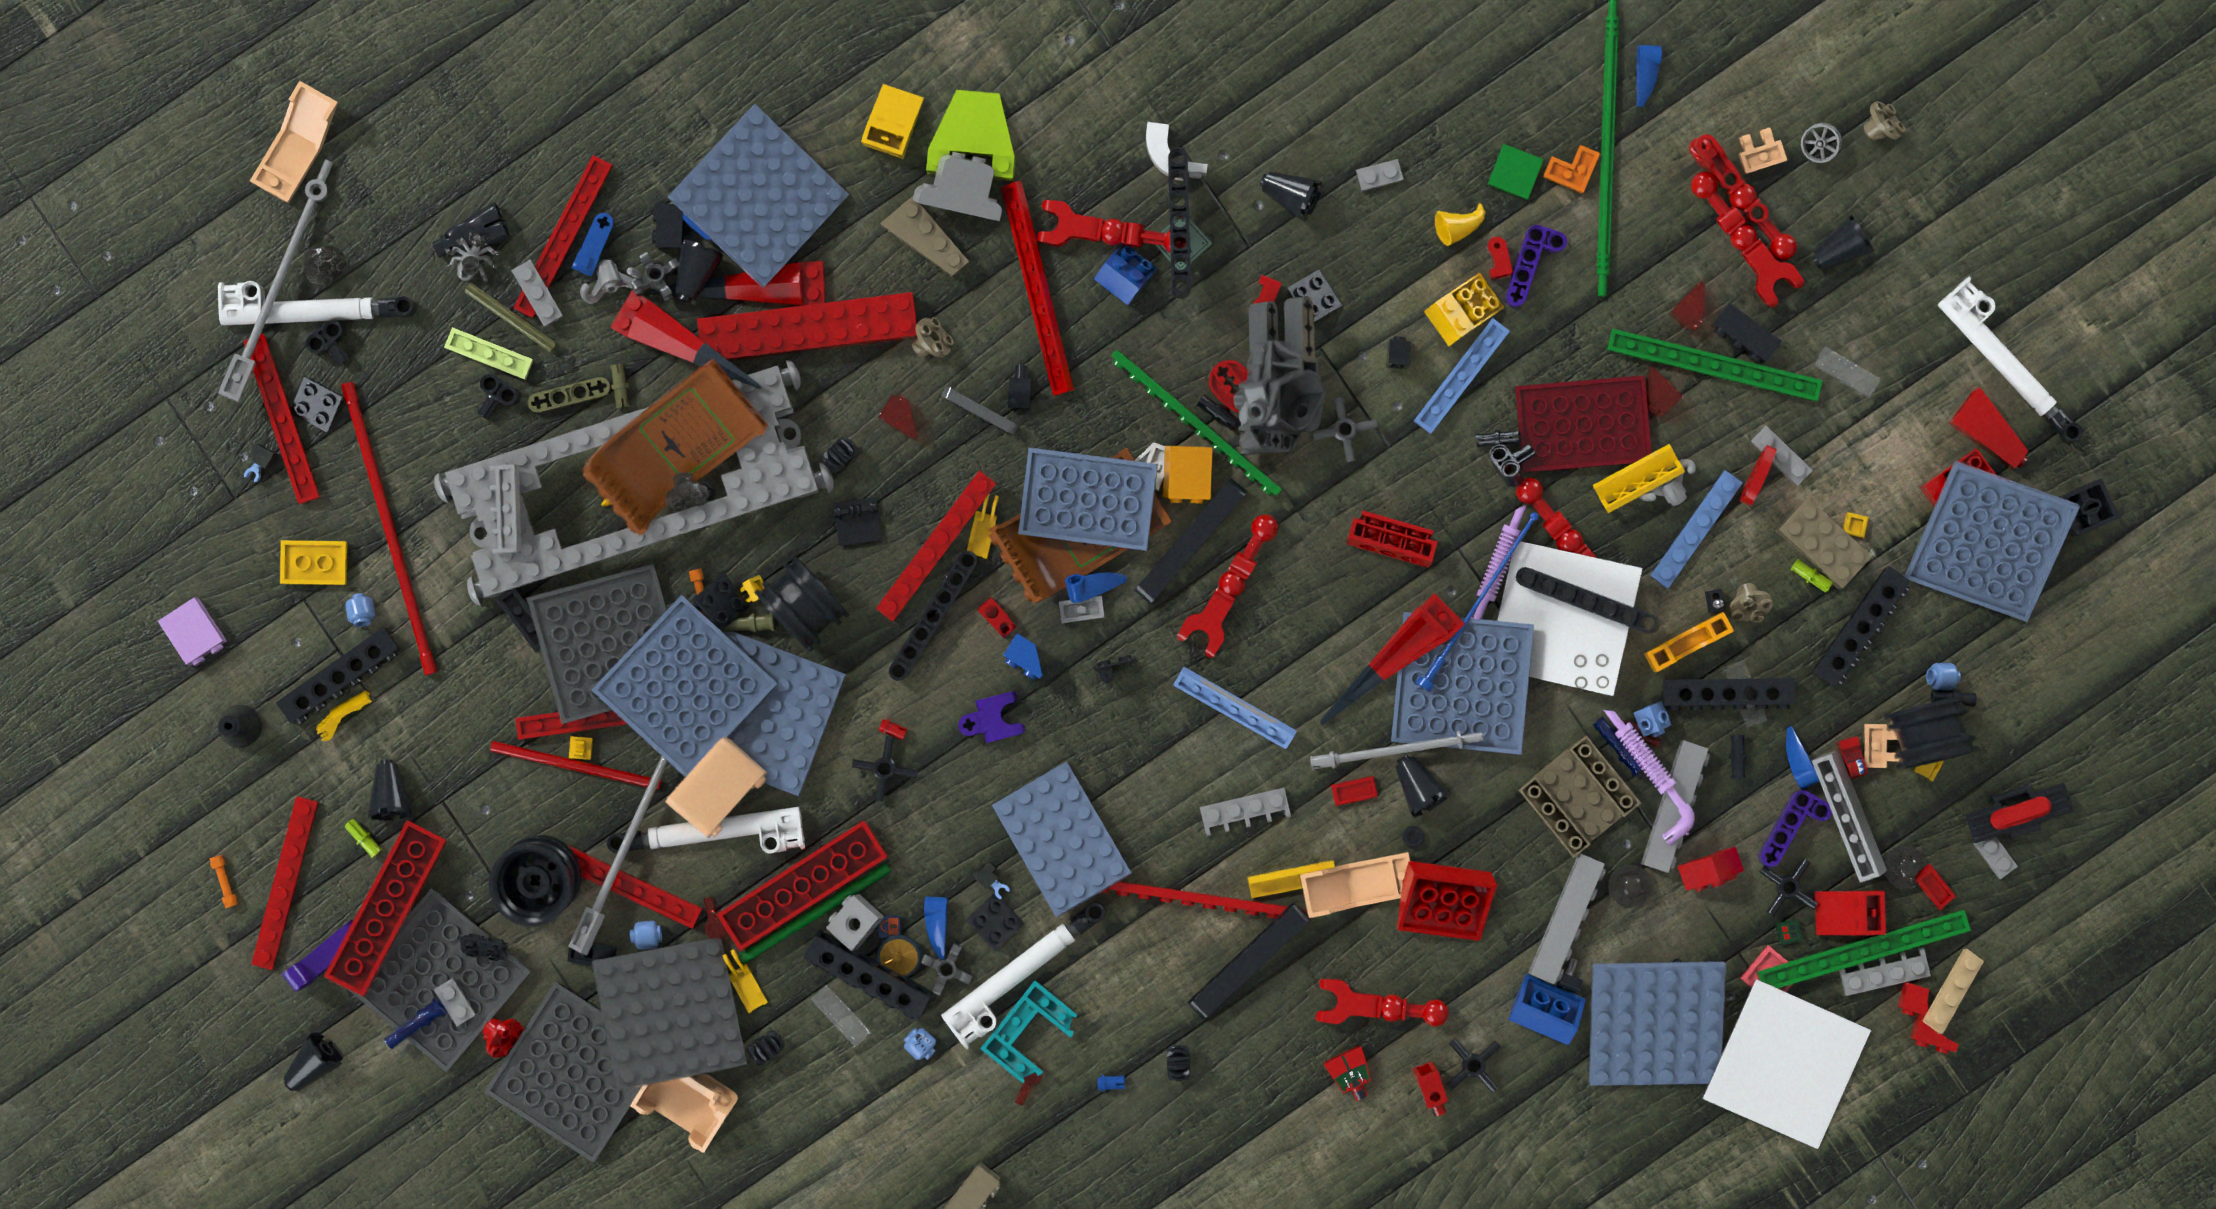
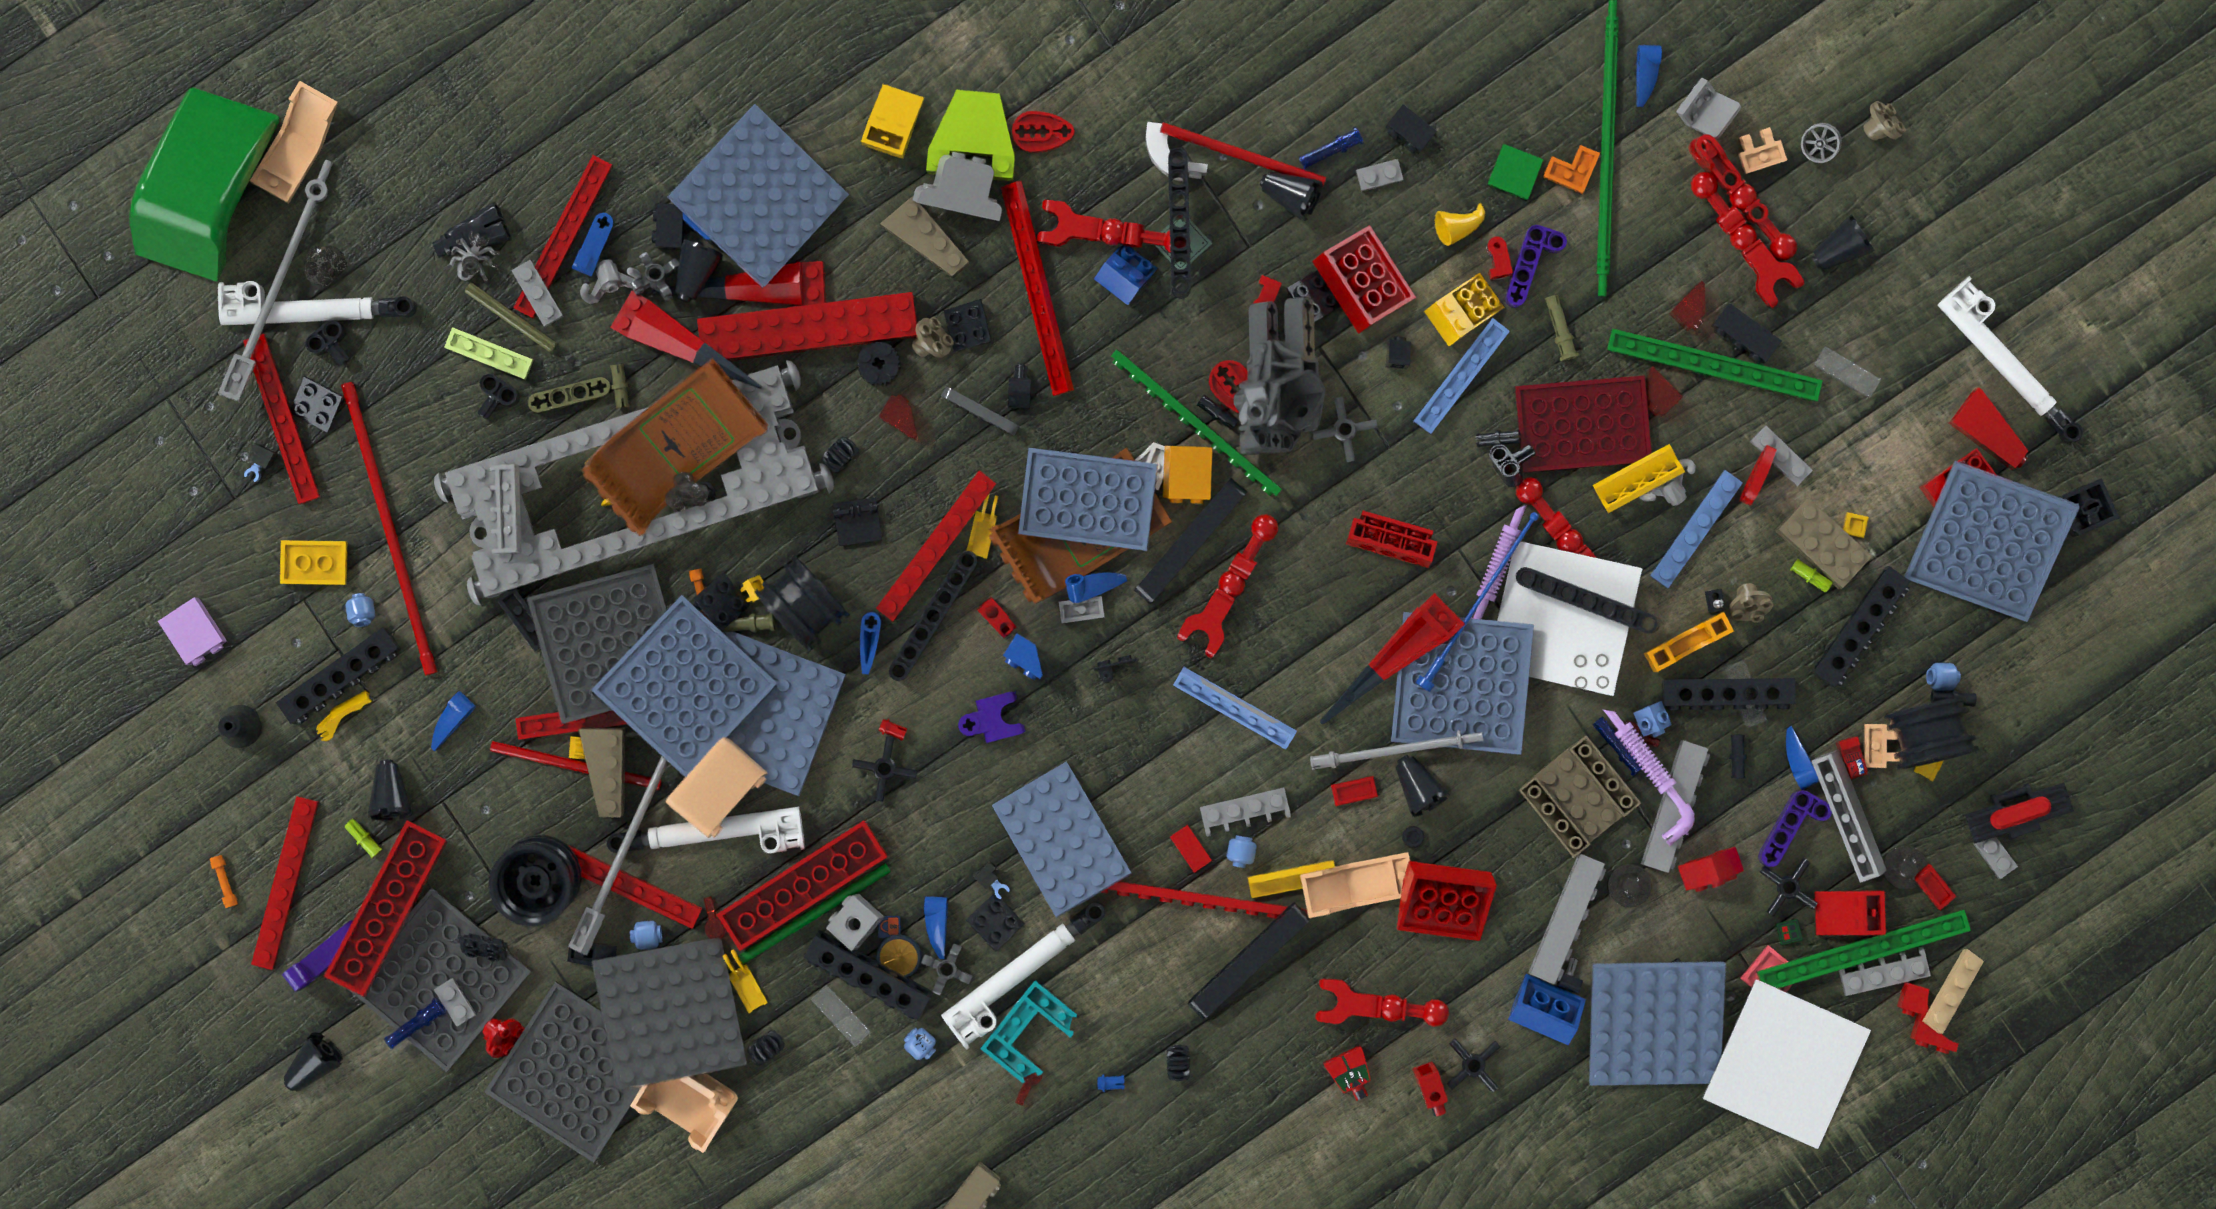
(196, 182): none -> green piece
(453, 716): none -> blue piece
(606, 767): none -> dark tan wedge
(869, 640): none -> blue piece
(872, 374): none -> black brick
(967, 325): none -> black hinge
(1039, 119): none -> red piece
(1190, 848): none -> red tile
(1236, 152): none -> red piece
(1241, 851): none -> medium blue head
(1341, 143): none -> clear blue pin
(1363, 279): none -> red slope
(1410, 129): none -> black brick
(1563, 337): none -> olive pin
(1708, 110): none -> light grey bracket

